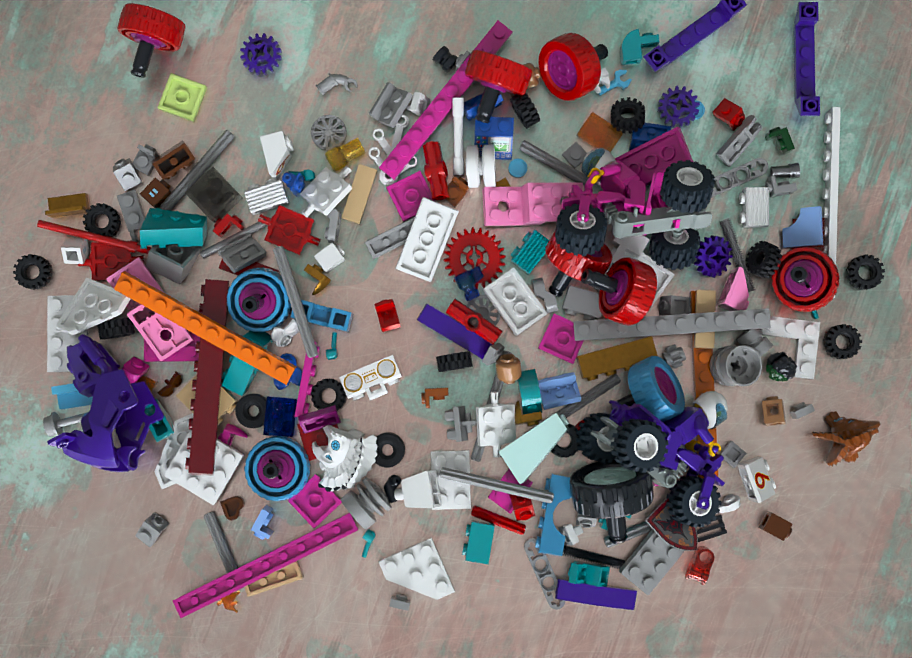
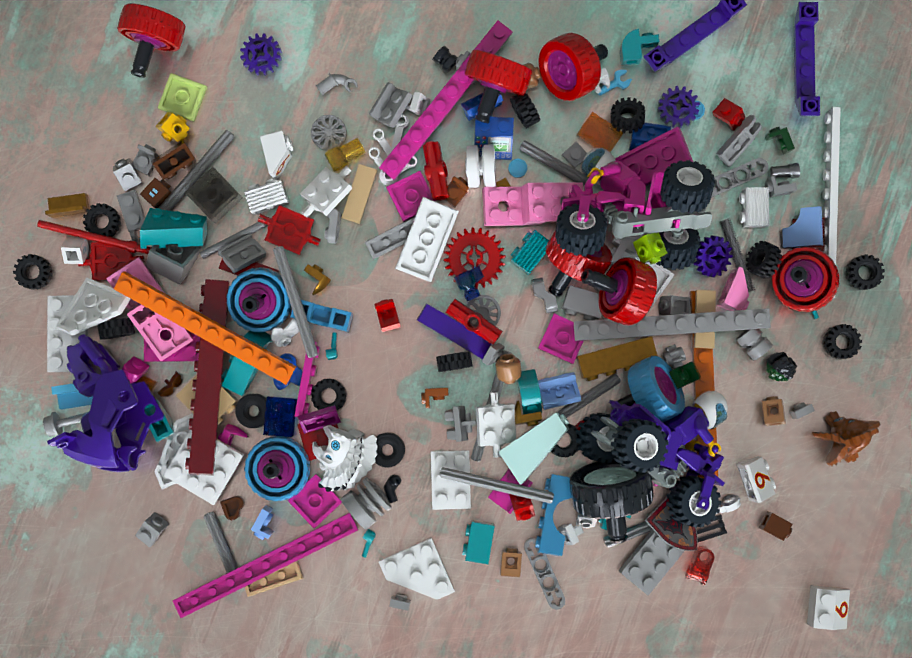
(173, 127): none -> yellow brick
(223, 225): red bracket -> none
(228, 602): clear orange piece -> none
(294, 182): blue hinge -> none
(308, 174): teal hand -> none
(330, 257): white brick -> none
(361, 380): white piece -> none
(420, 491): white torso -> none
(458, 113): white piece -> none
(498, 520): red axle -> none
(514, 569): none -> medium nougat brick
(515, 301): white plate -> none
(588, 573): teal brick -> none
(591, 556): black axle -> none
(600, 596): dark purple slope -> none
(650, 248): none -> lime brick
(685, 375): none -> dark green bracket
(732, 454): light grey plate -> none
(736, 365): light grey wheel -> none
(807, 341): white plate -> none
(828, 607): none -> white slope

